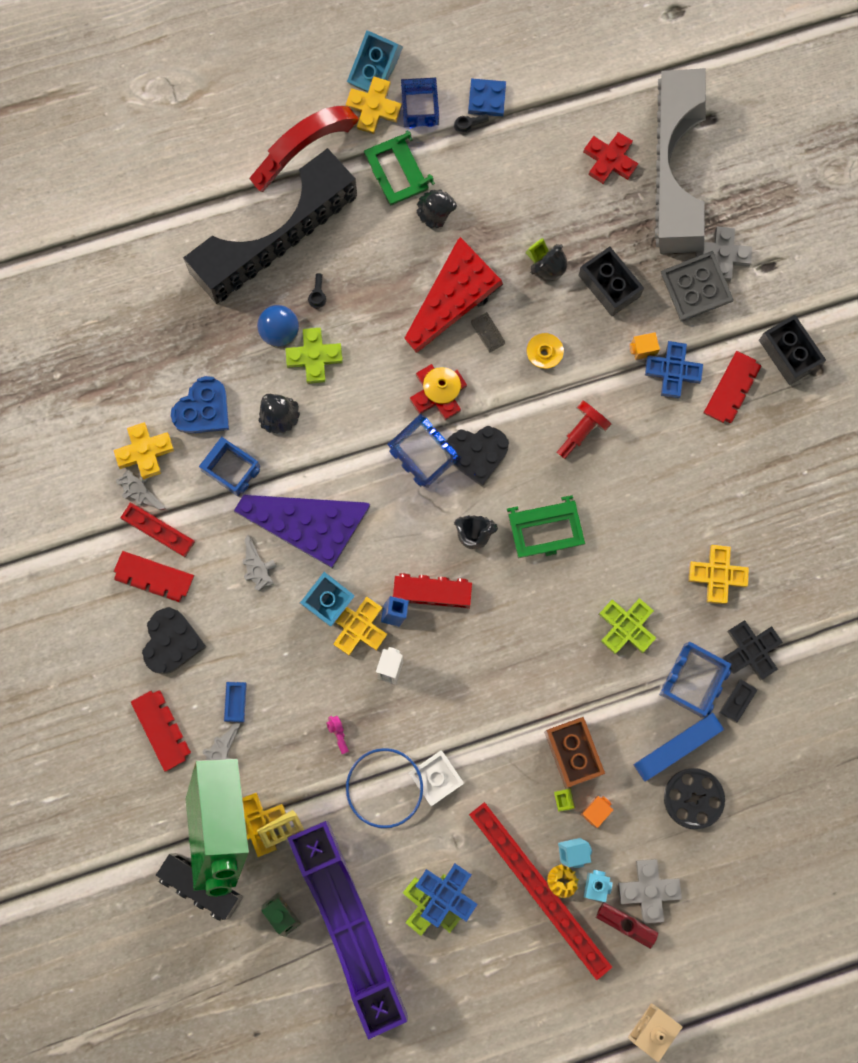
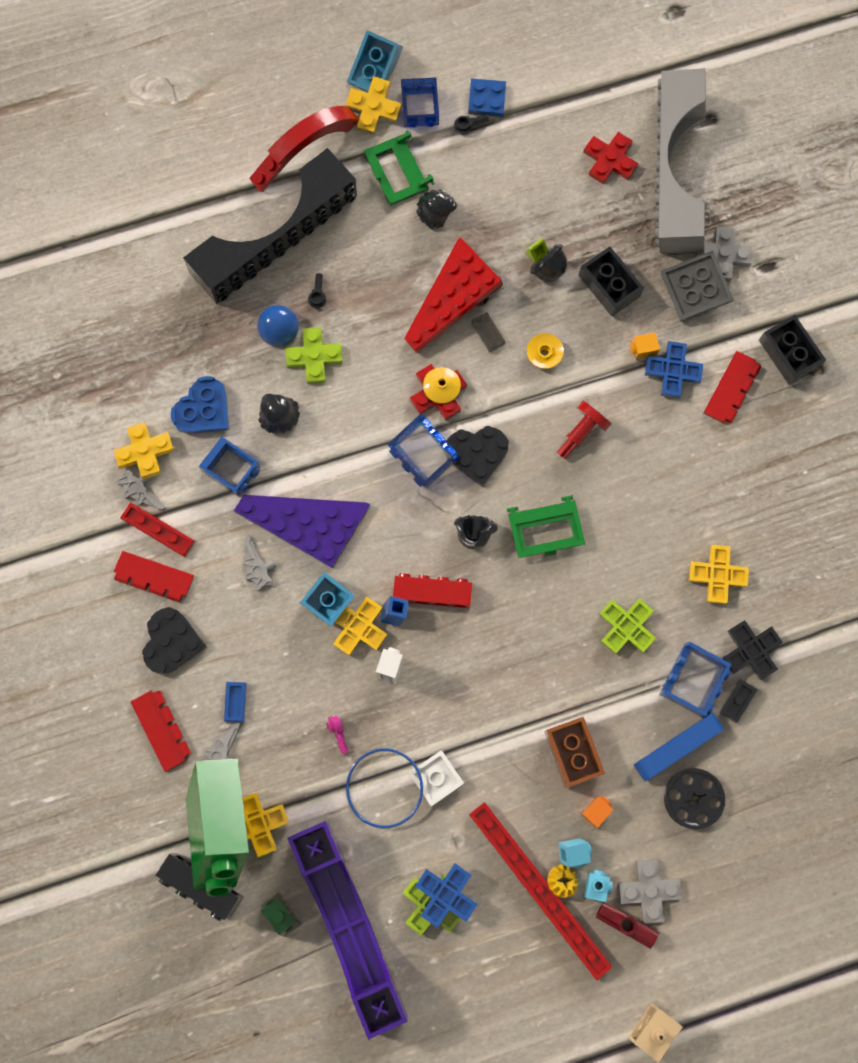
(285, 819): light yellow slope -> none
(564, 800): lime slope -> none

